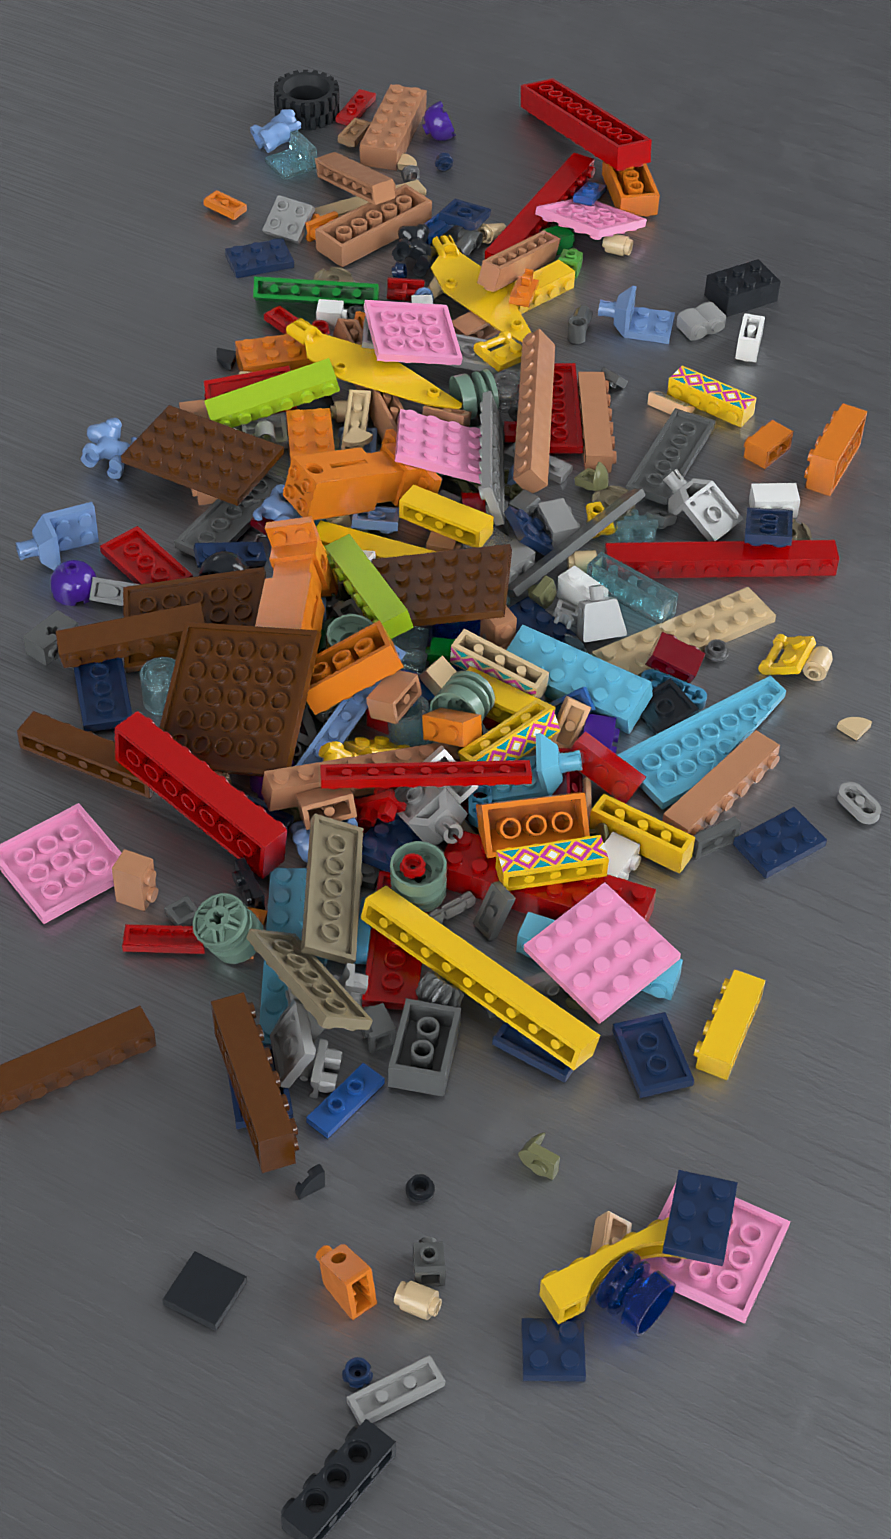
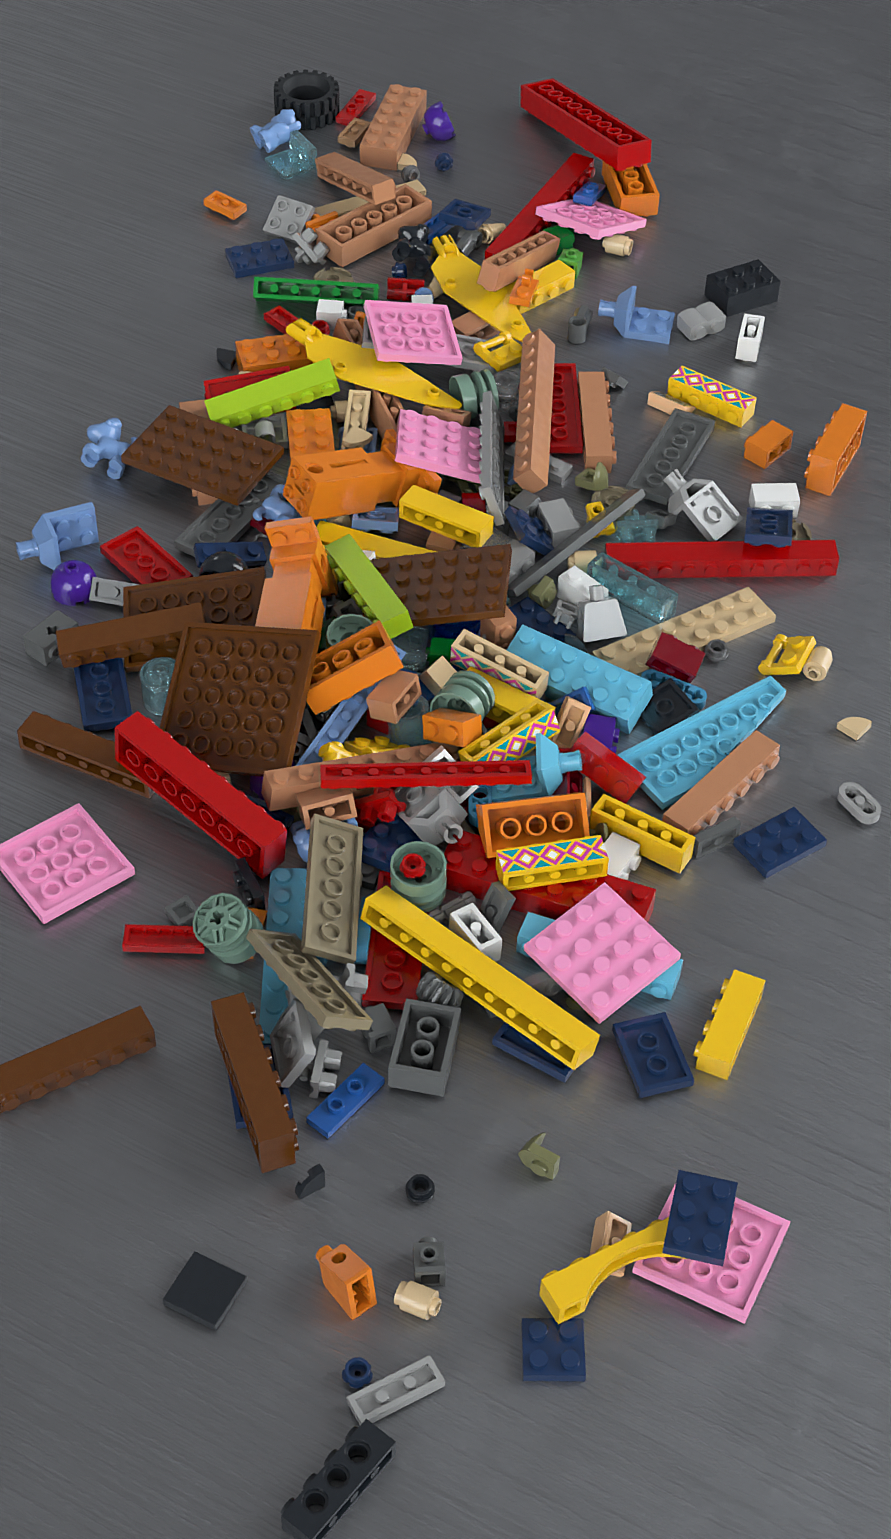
(134, 880): nougat brick -> none
(308, 250): none -> light grey hips
(476, 930): none -> white brick
(631, 1290): clear blue wheel -> none

